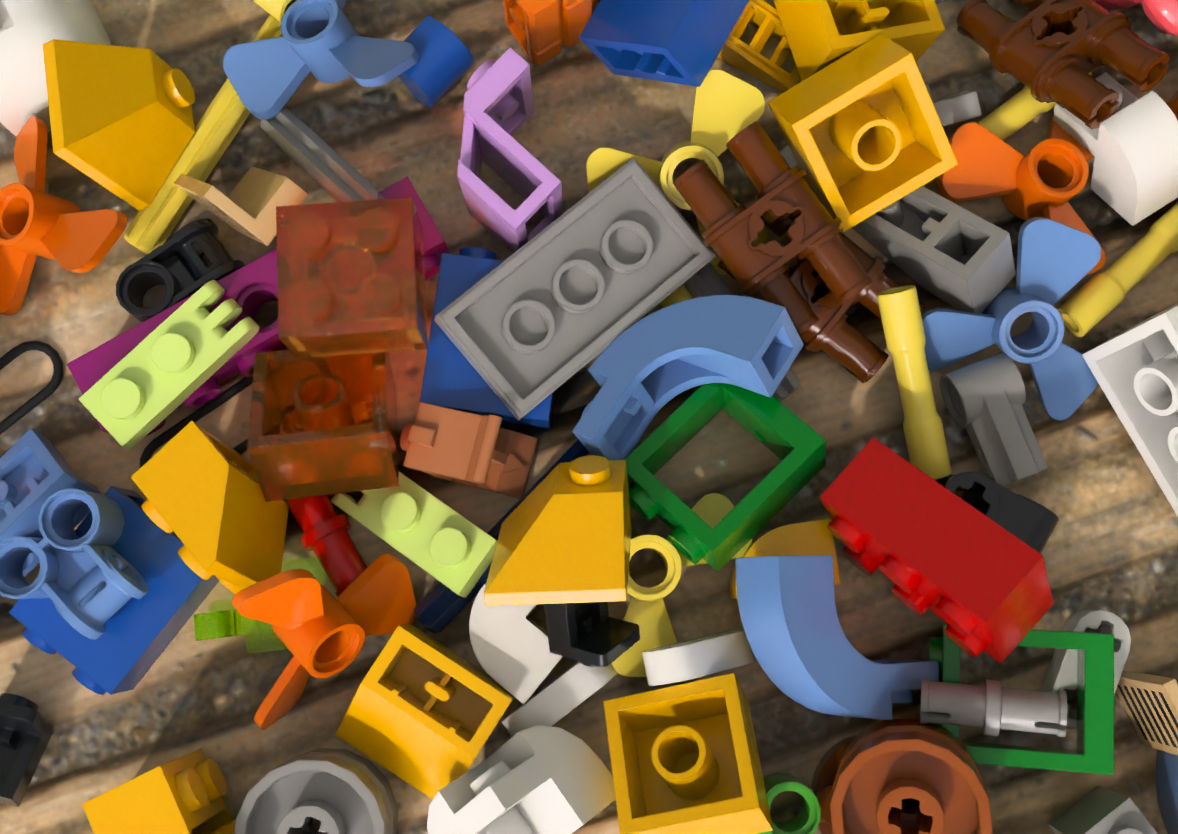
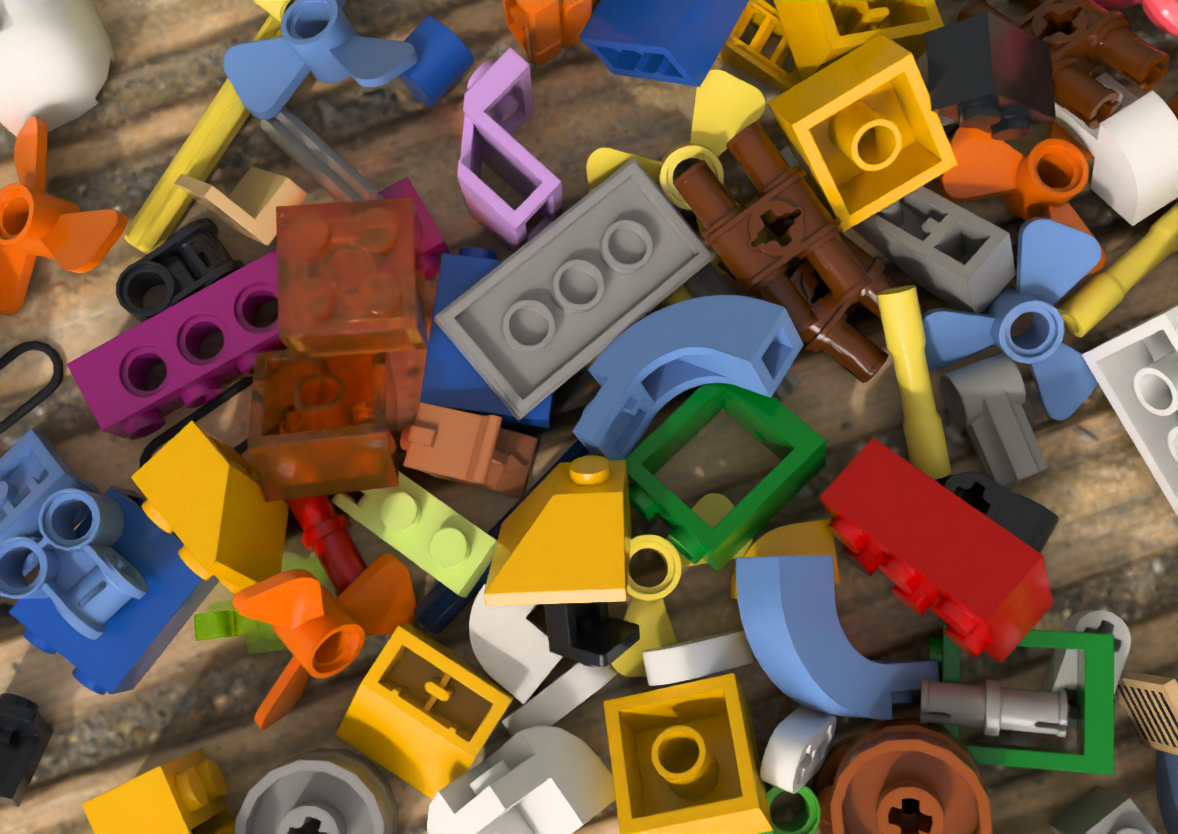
(118, 115): yellow slope -> none
(168, 365): yellowish green hinge -> none
(797, 749): none -> white beam
(990, 76): none -> black brick

